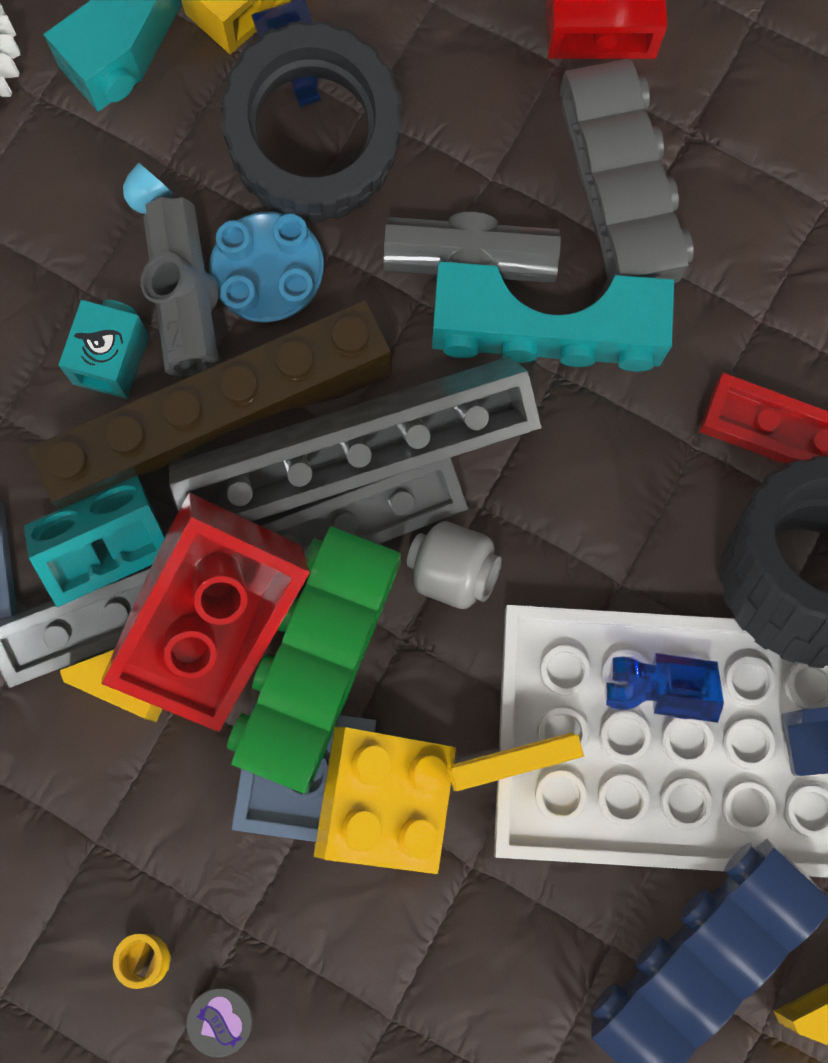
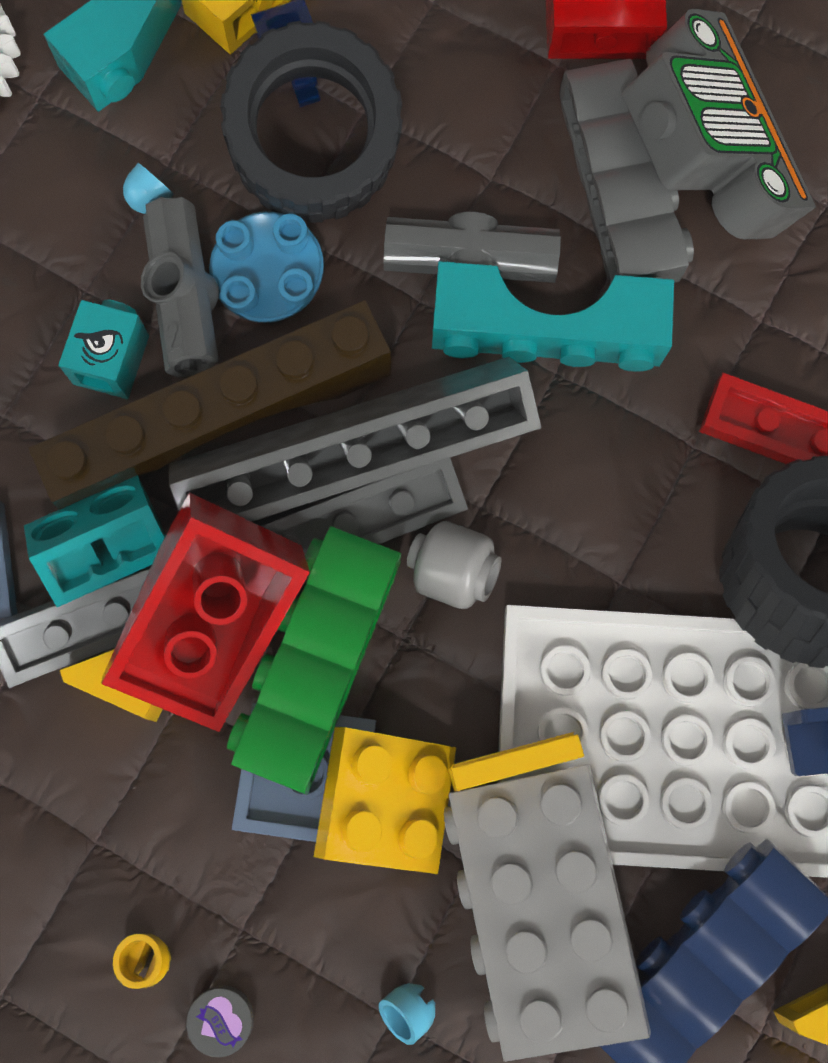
(407, 1013): none -> medium azure hinge
(546, 915): none -> light grey bracket
(674, 683): clear blue plate -> none
(715, 129): none -> dark grey brick

